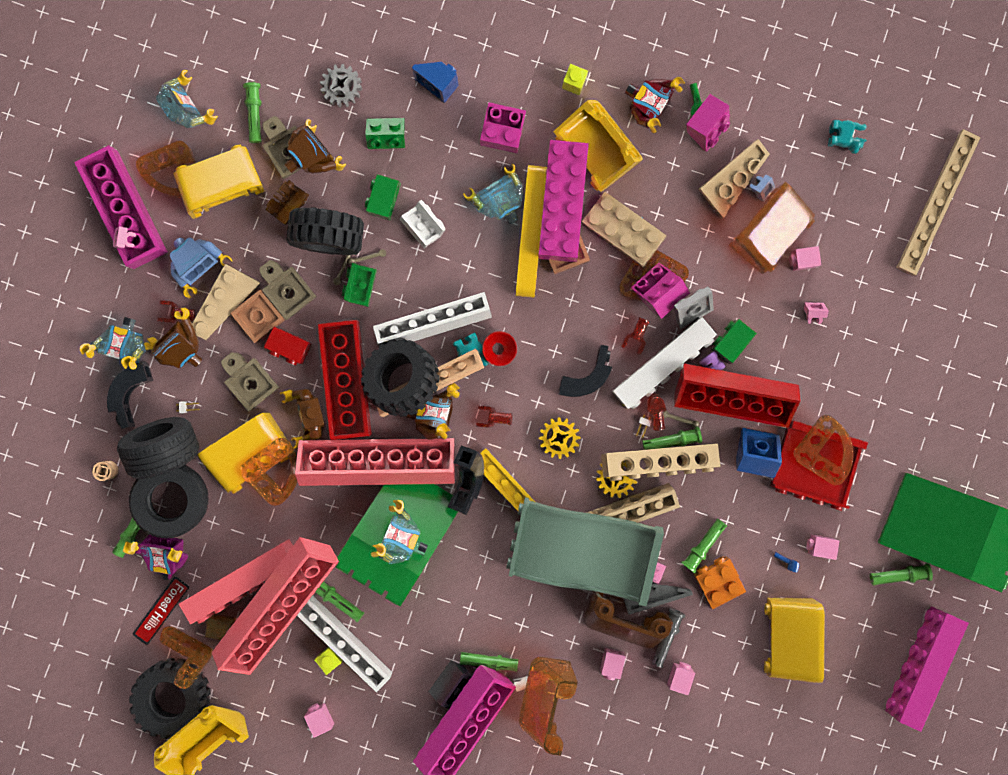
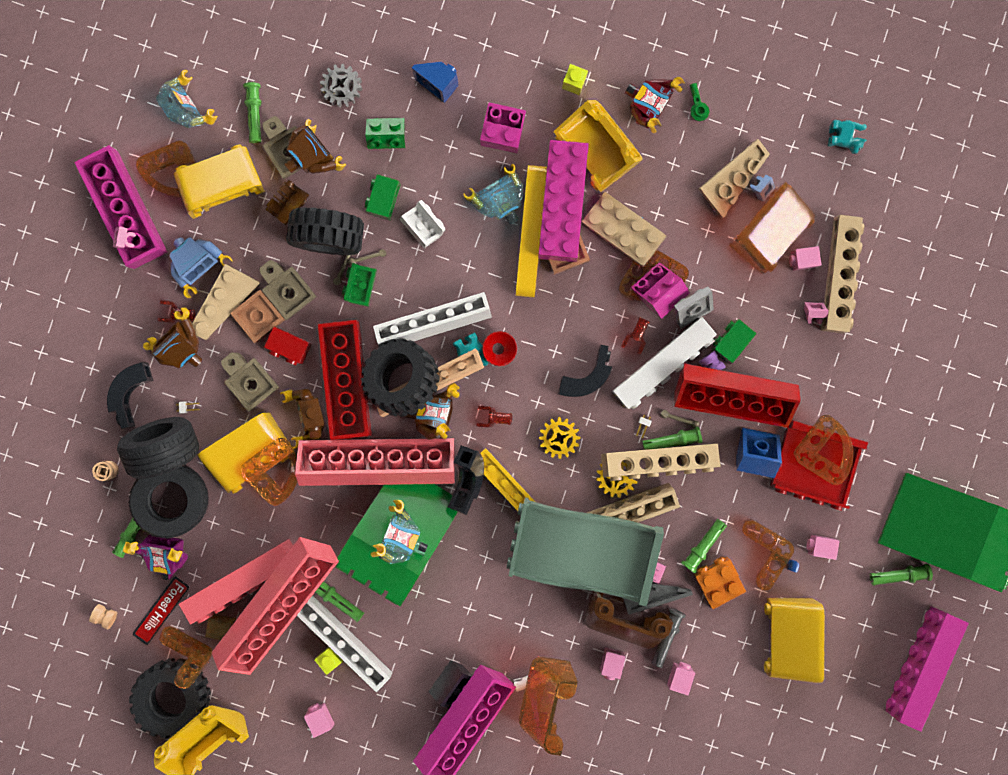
(103, 616): none -> light nougat wheel
(119, 344): torso -> none
(489, 661): bright green pin -> none
(656, 407): clear red piece -> none
(709, 122): dark pink slope -> none
(776, 553): none -> clear orange beam
(841, 225): none -> tan brick
(938, 202): tan plate -> none

